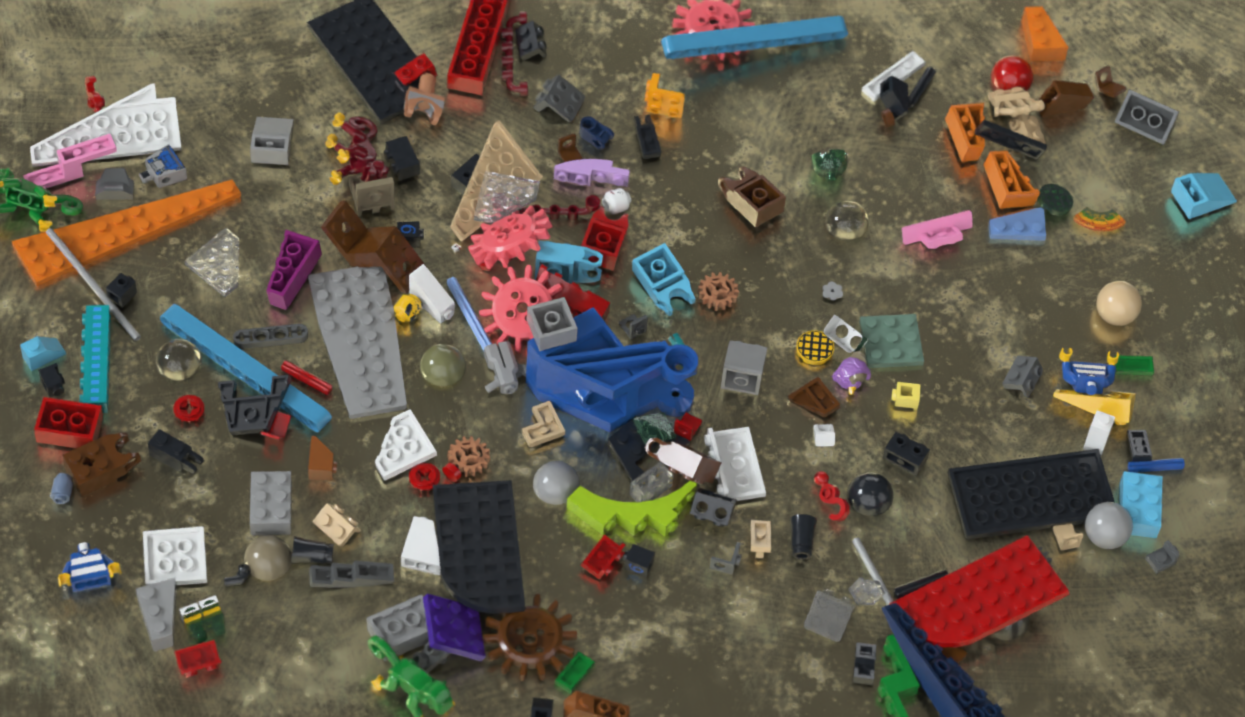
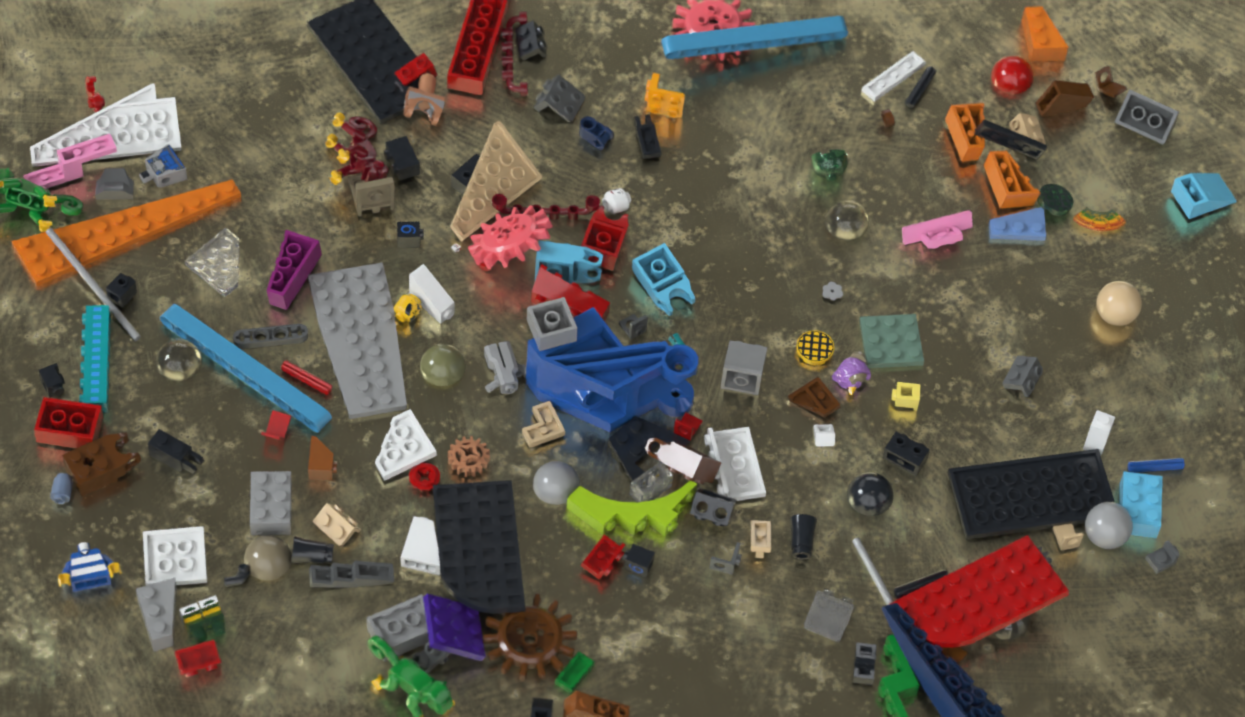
(41, 351): medium azure slope -> none
(181, 405): red gear -> none
(252, 413): black wing -> none
(271, 140): light grey slope -> none
(372, 246): reddish brown bracket -> none
(452, 472): red tile -> none
(468, 312): light blue axle -> none
(503, 195): clear plate -> none
(516, 326): coral gear -> none
(568, 152): reddish brown bracket -> none
(585, 170): lavender slope -> none
(654, 427): clear green piece -> none
(718, 291): nougat gear -> none
(753, 196): reddish brown brick -> none
(830, 332): white piece -> none
(830, 494): red piece -> none
(866, 591): clear brick -> none
(895, 96): black slope -> none
(1007, 100): tan plate -> none
(1088, 376): blue torso -> none
(1115, 403): yellow wedge -> none
(1135, 365): green tile -> none
(1139, 445): black plate -> none

